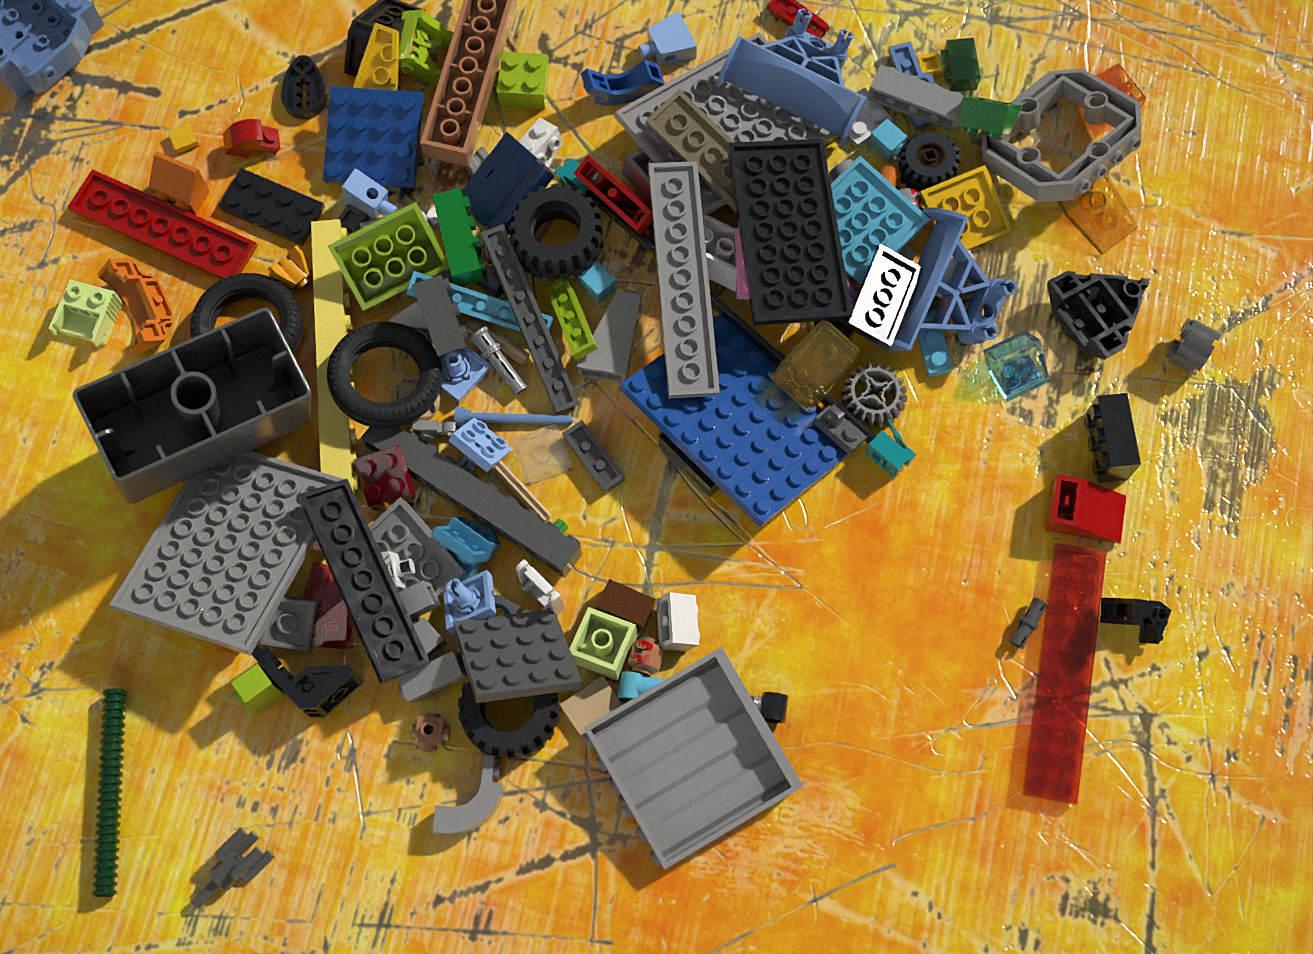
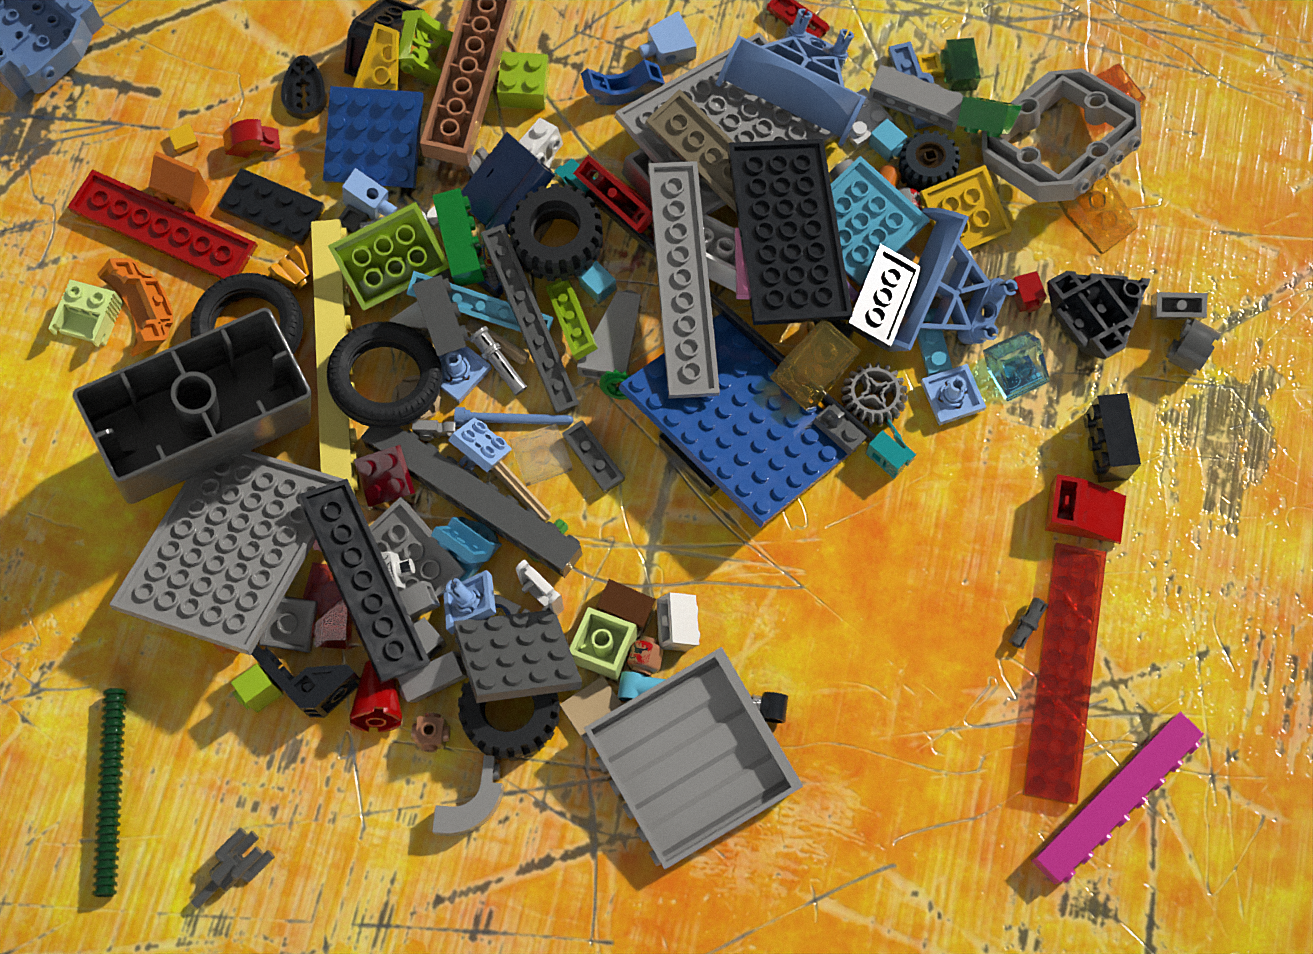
(375, 703): none -> red cone
(609, 381): none -> green gear
(958, 381): none -> light blue plate
(1030, 292): none -> red brick
(1117, 798): none -> dark pink brick
(1148, 614): black tile -> none
(1178, 306): none -> light grey brick

